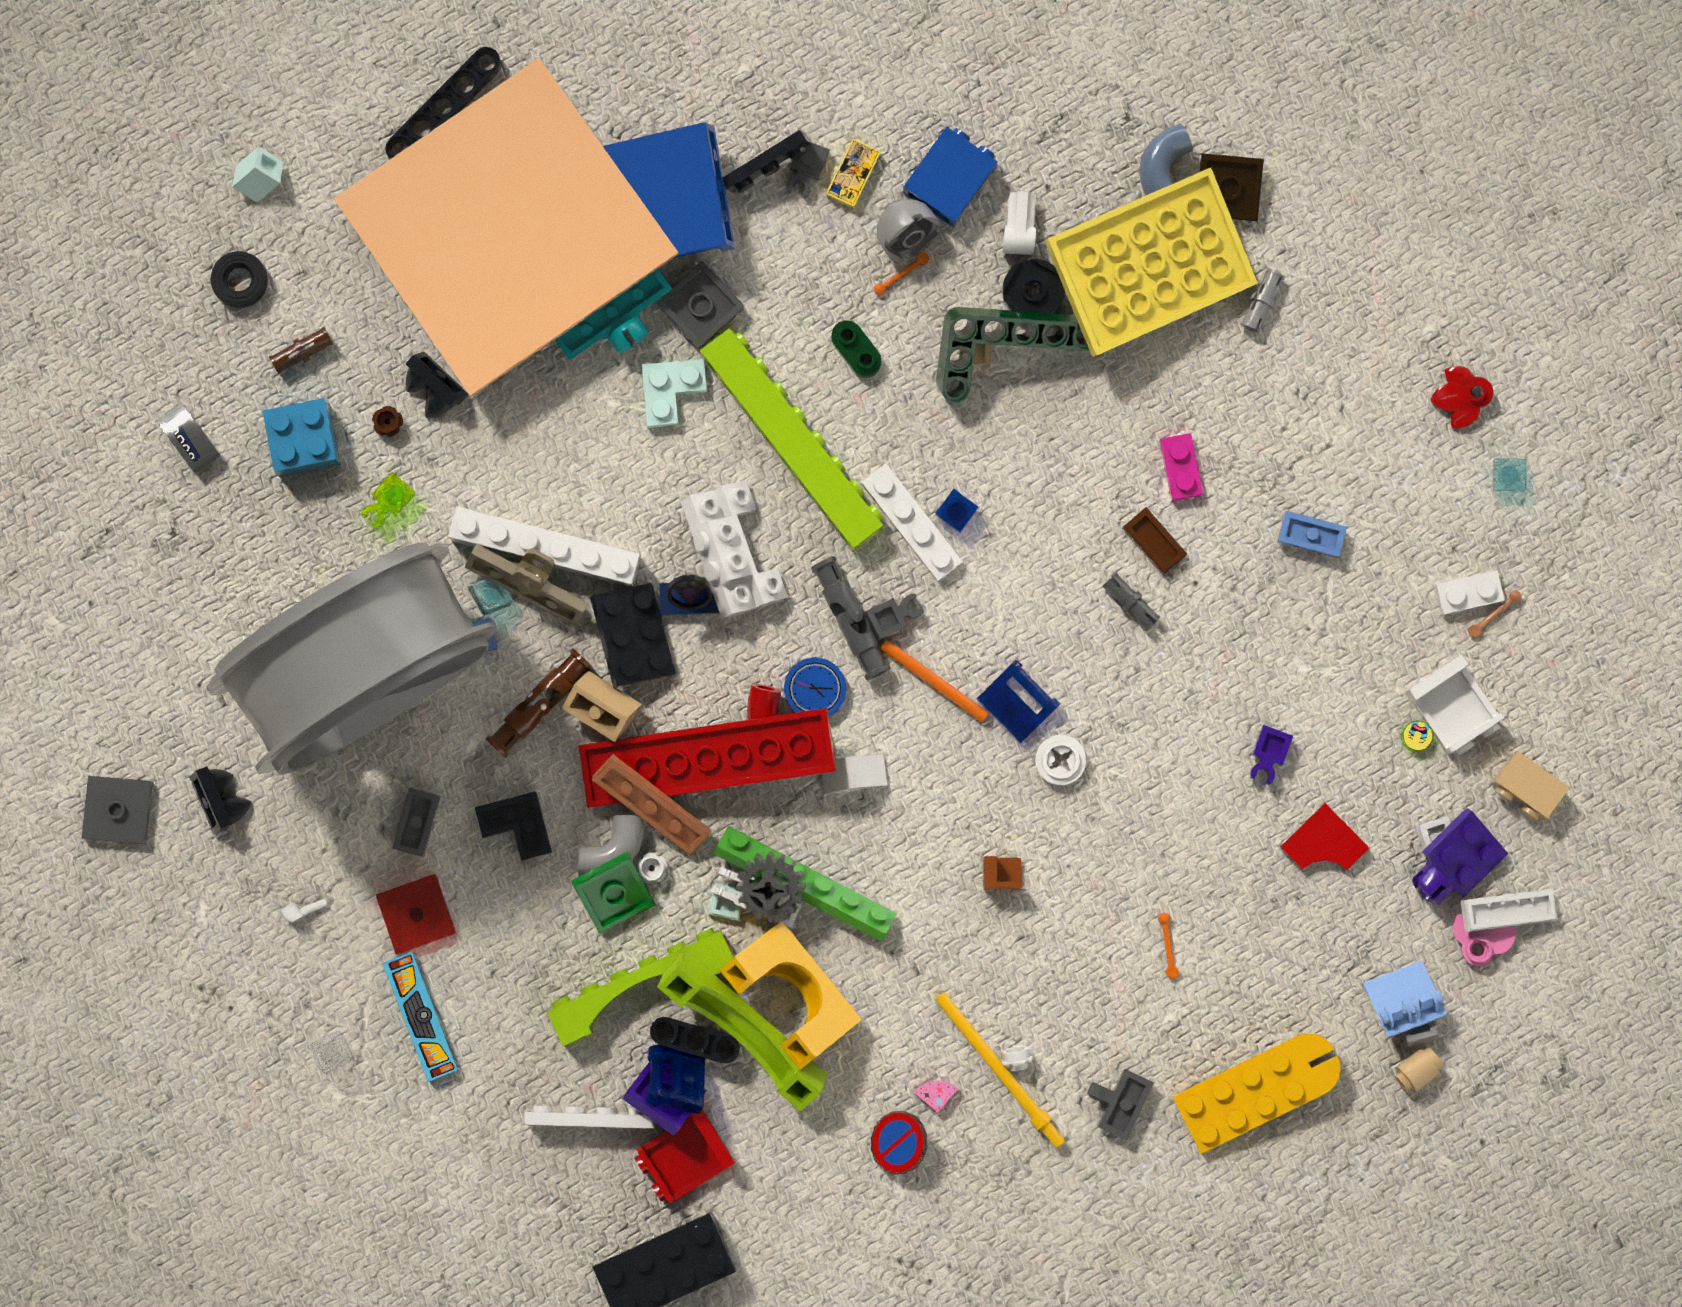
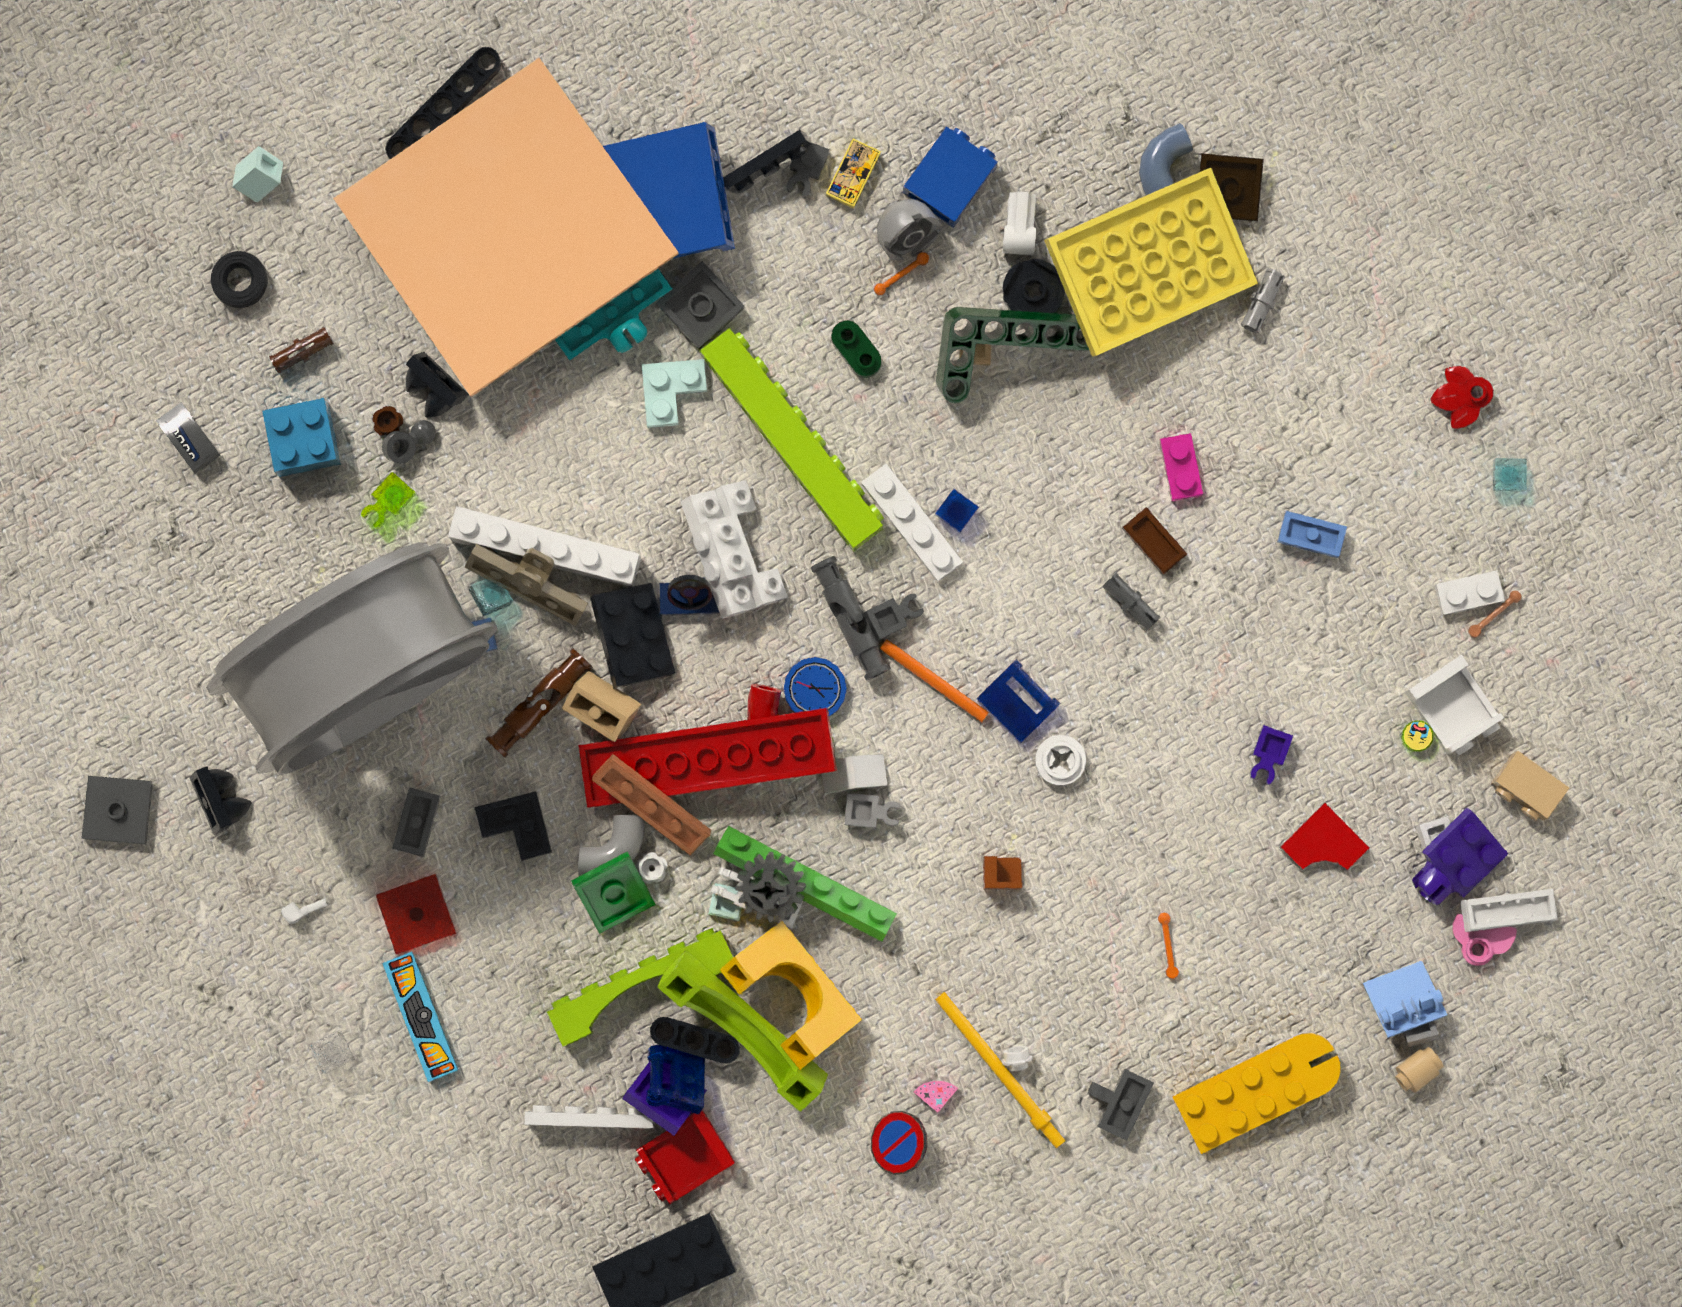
(421, 433): none -> dark grey plate
(864, 811): none -> light grey plate

